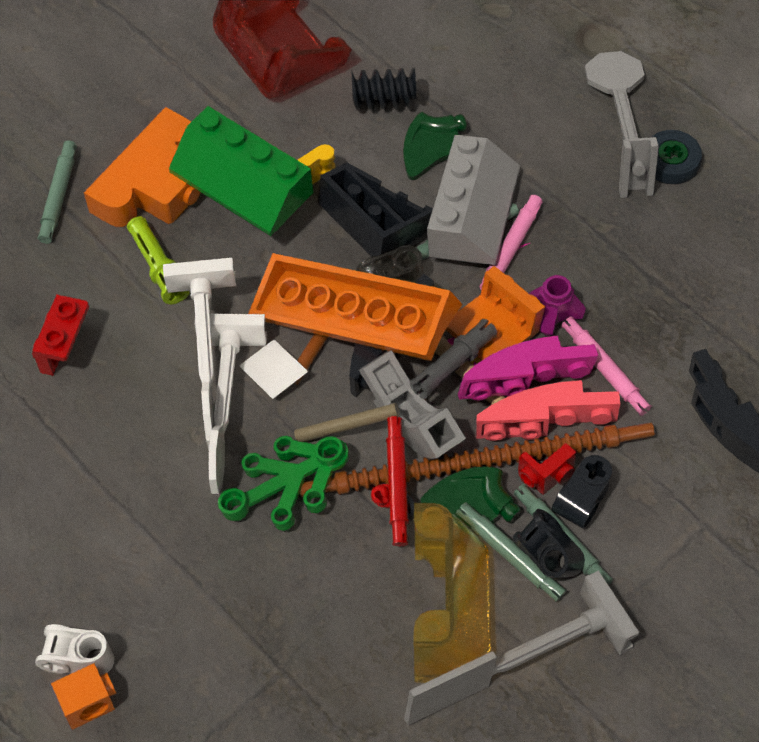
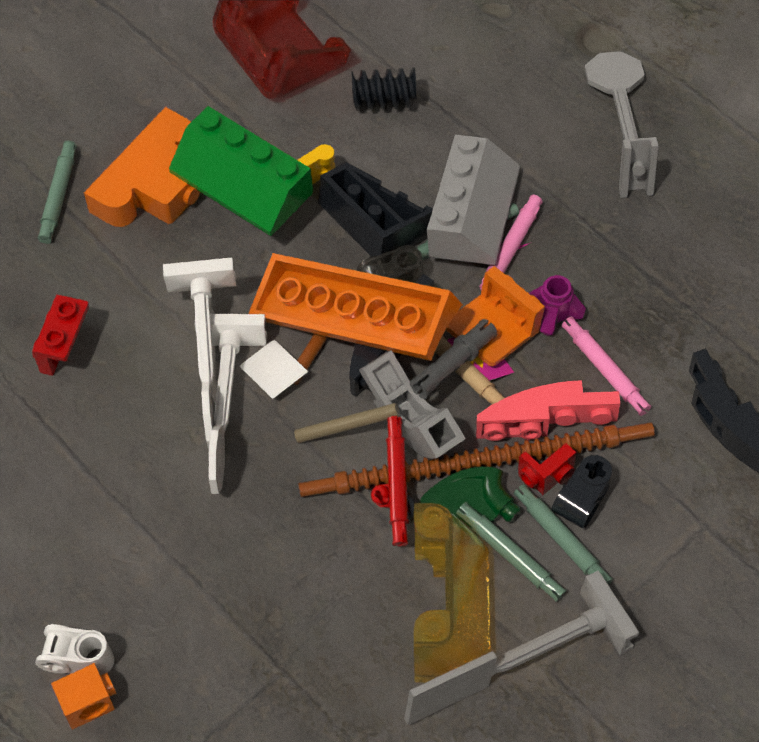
(154, 256): lime pin -> none
(288, 477): green plant -> none
(429, 142): dark green arm -> none
(516, 366): dark pink slope -> none
(544, 542): black piece -> none
(679, 168): black bush -> none

